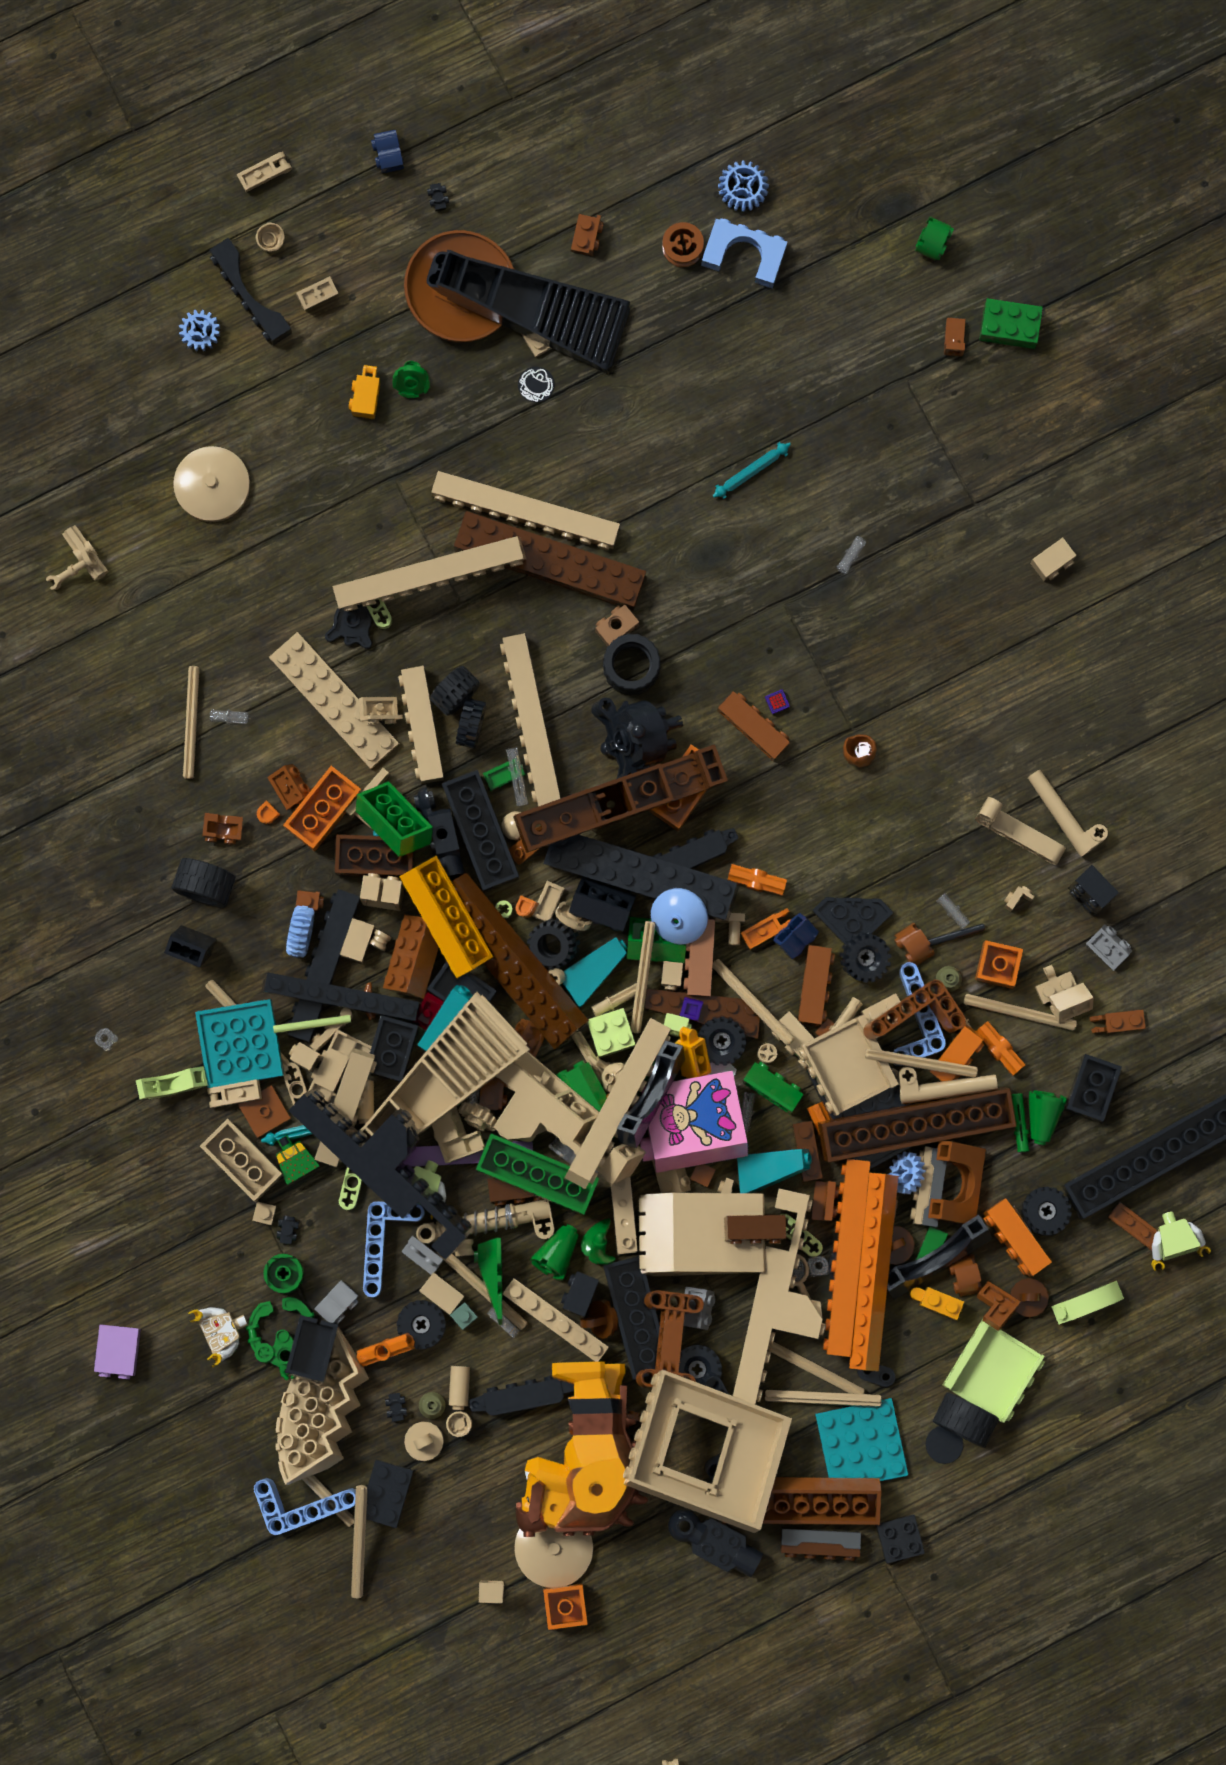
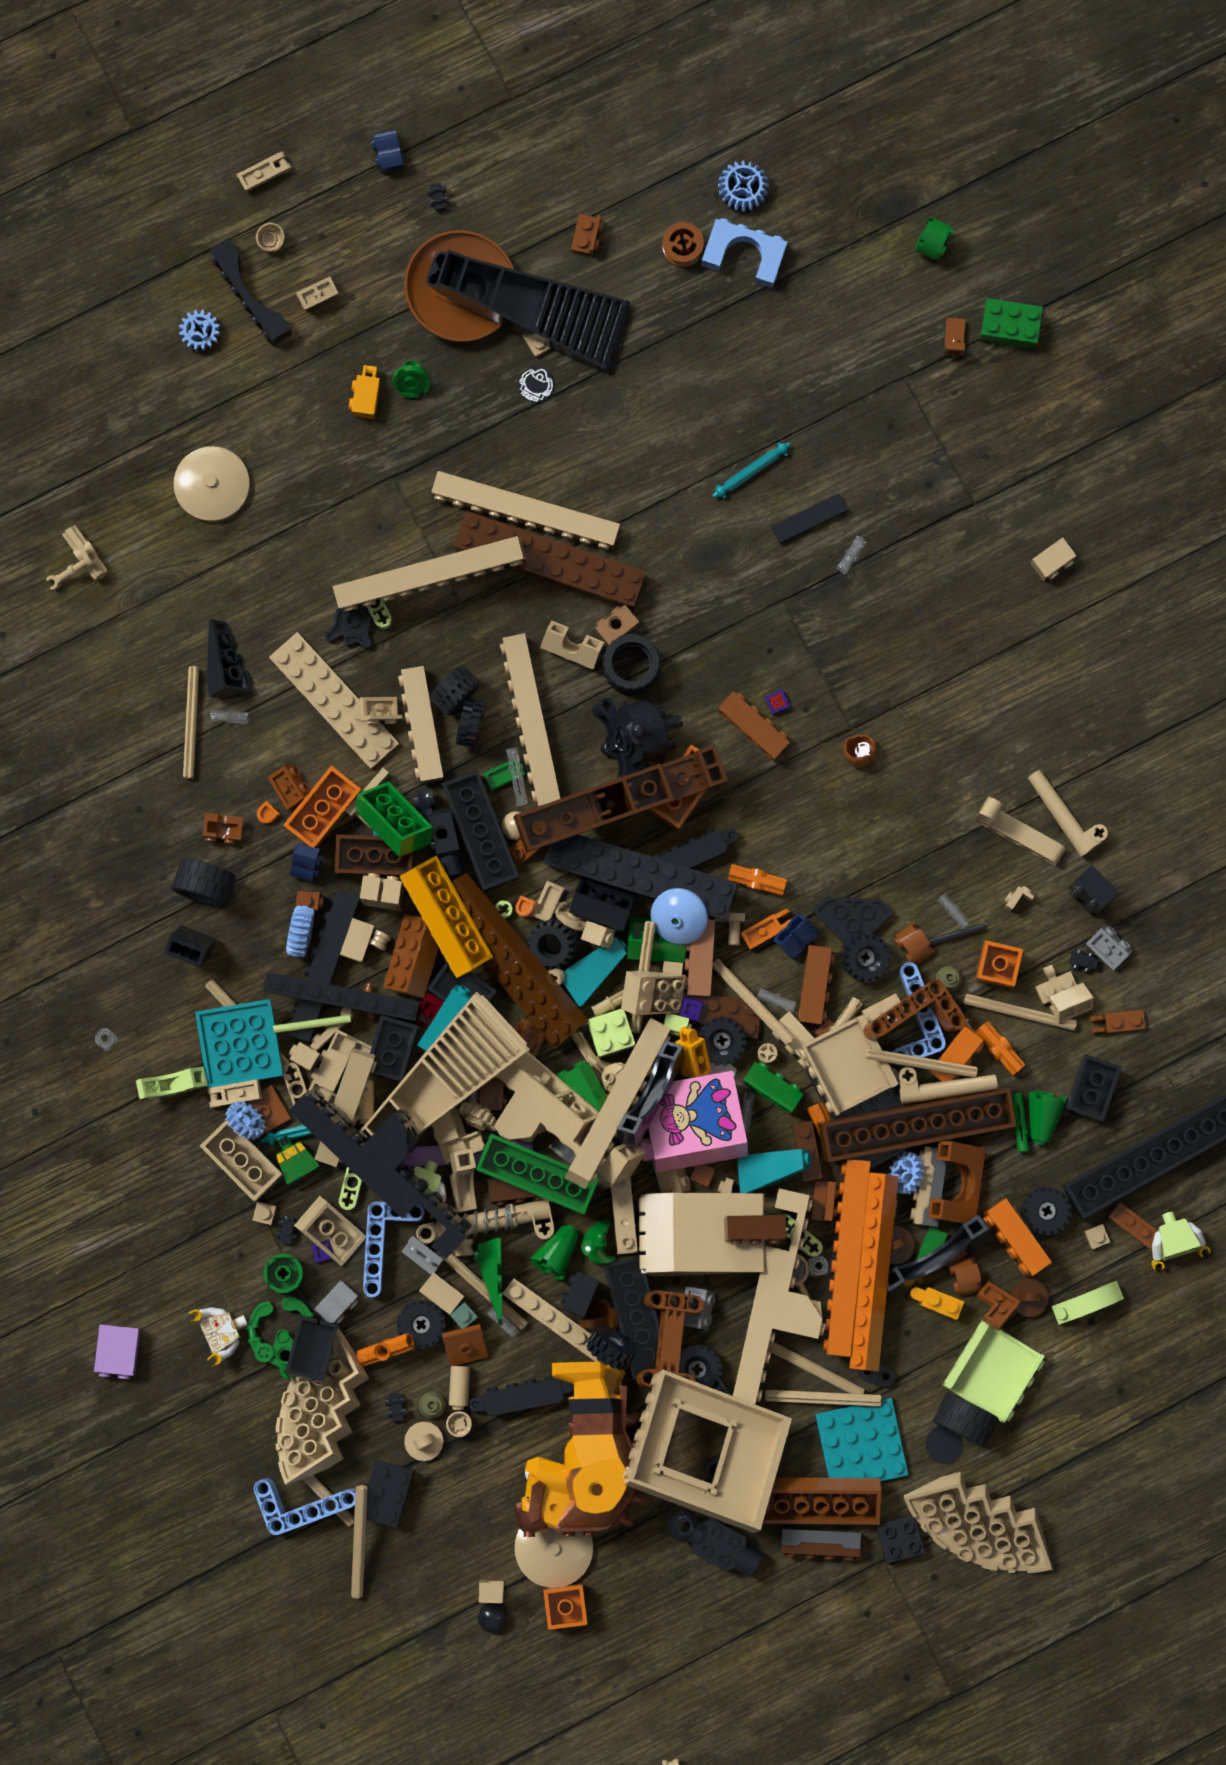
(224, 668): none -> black wedge
(245, 1120): none -> light blue gear
(306, 863): none -> dark blue brick
(319, 1254): none -> dark purple tile
(325, 1223): none -> tan slope
(462, 1179): none -> tan arch
(464, 1345): none -> dark orange plate
(492, 1617): none -> black hair
(557, 642): none -> tan arch
(598, 934): none -> tan brick
(611, 1347): none -> black bush
(652, 992): none -> tan slope
(776, 1000): none -> clear pin
(809, 518): none -> black tile
(980, 1528): none -> tan brick
(1086, 961): none -> black piece
(1097, 1236): none -> tan plate

